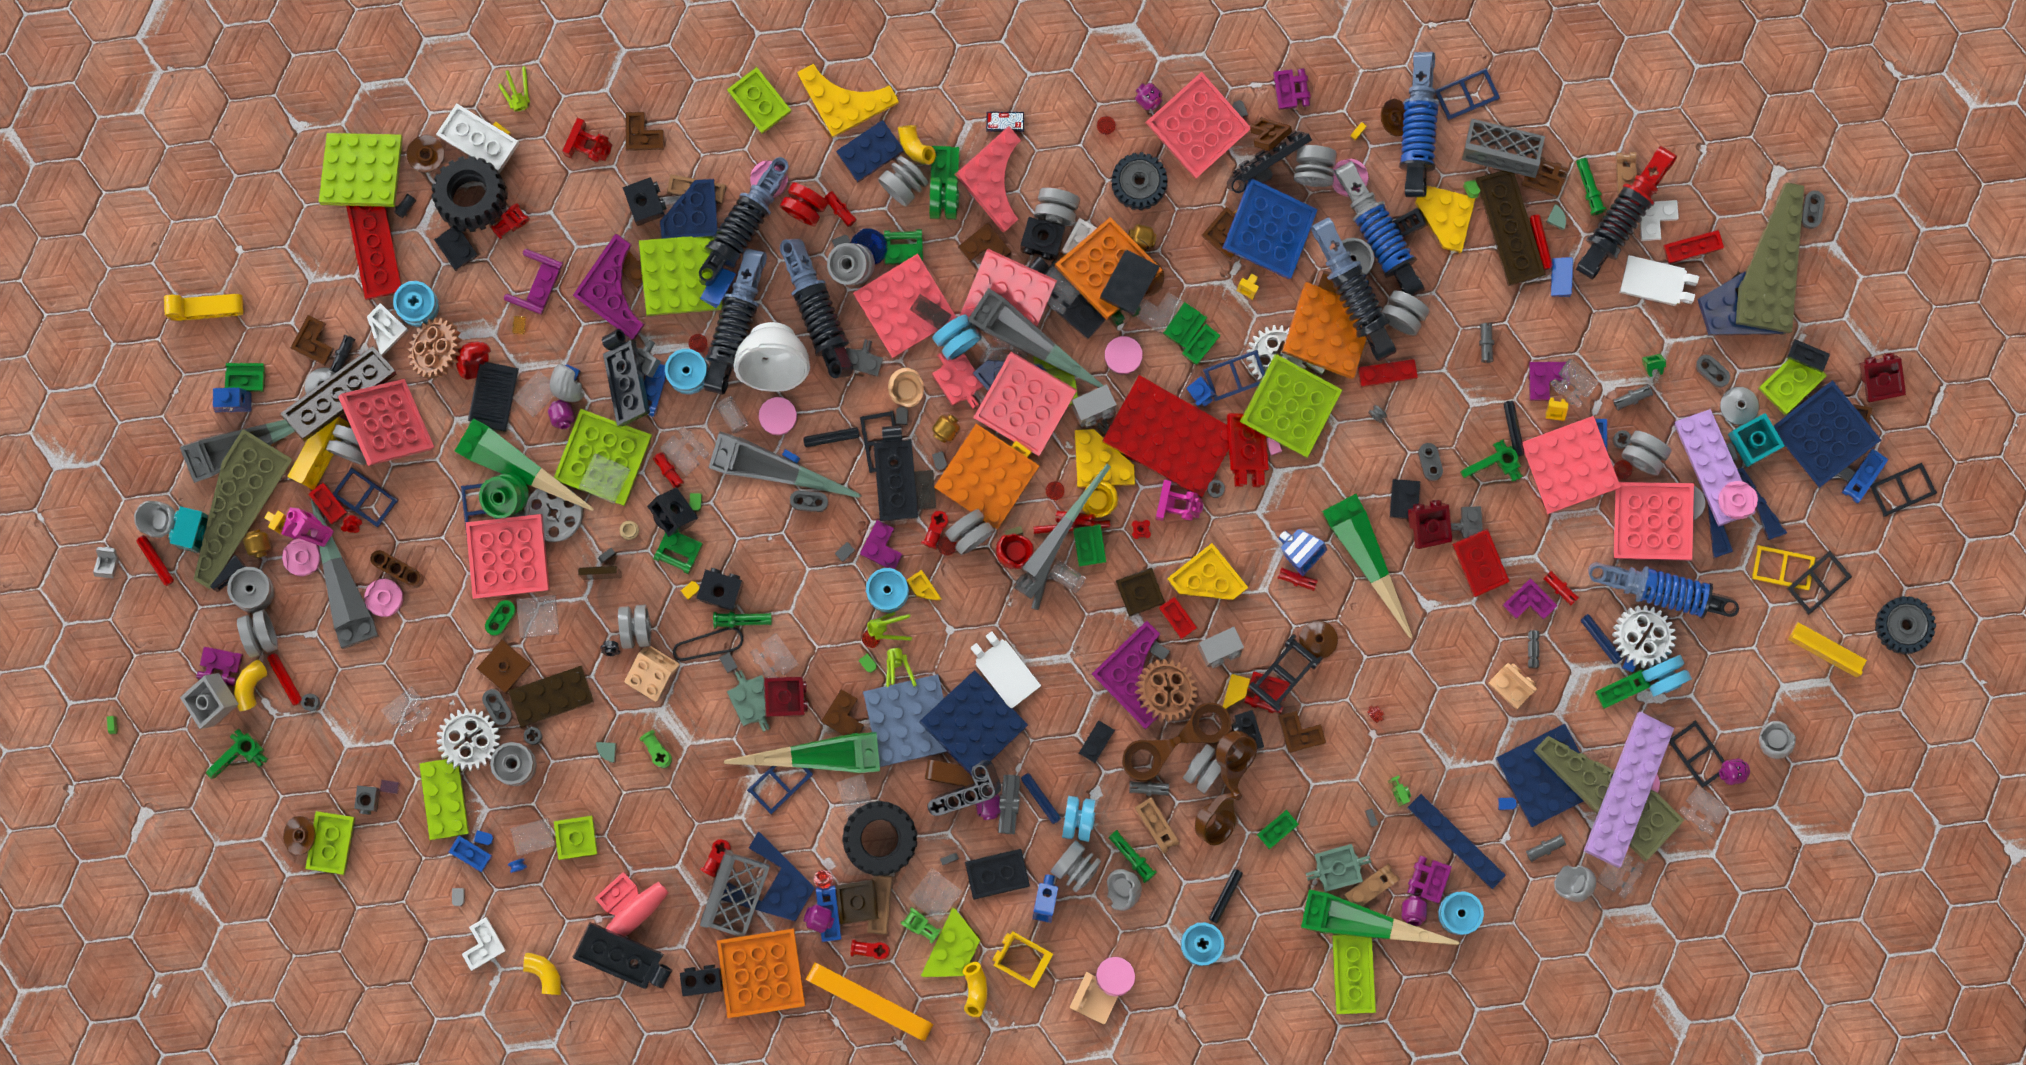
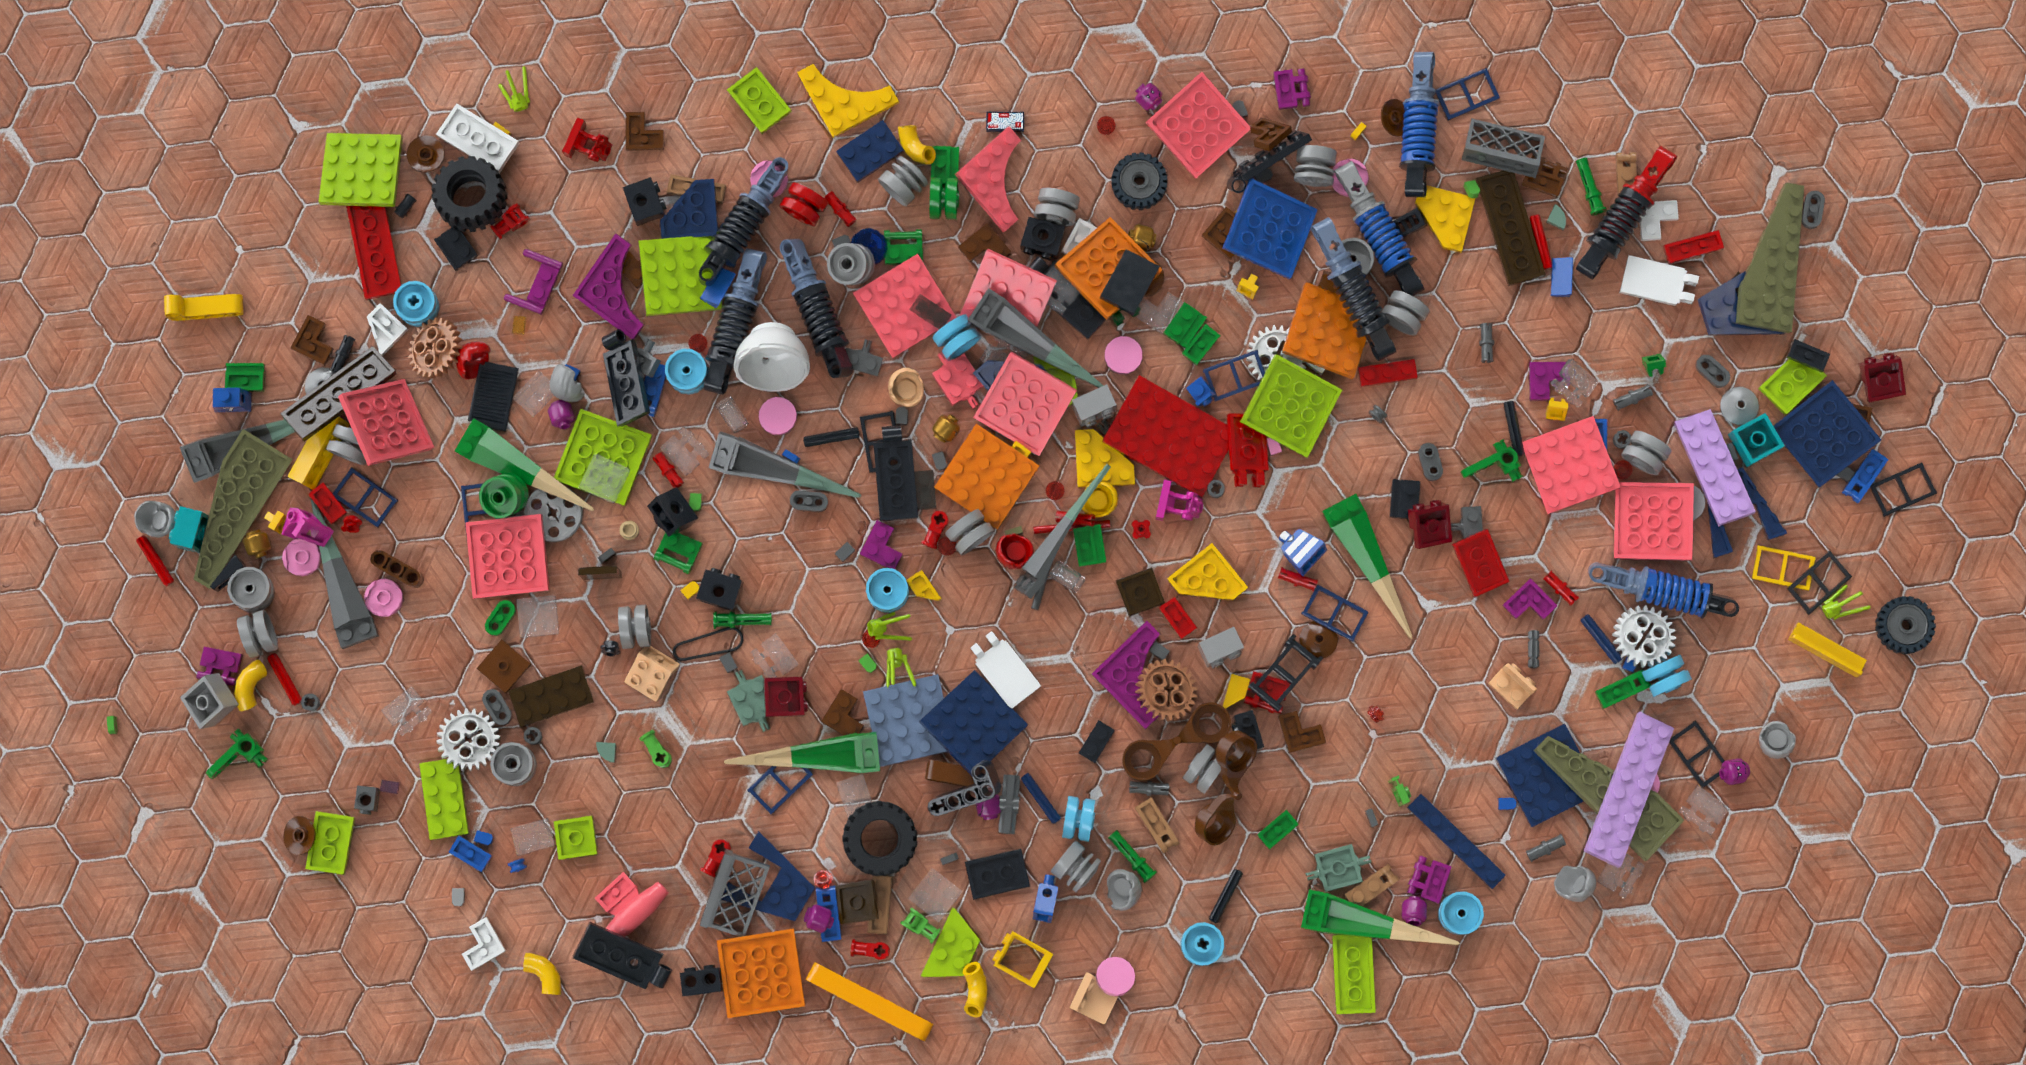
(106, 562): light grey bracket -> none
(1341, 601): none -> dark blue window
(1737, 500): bright pink tile -> none
(1832, 609): none -> lime plant

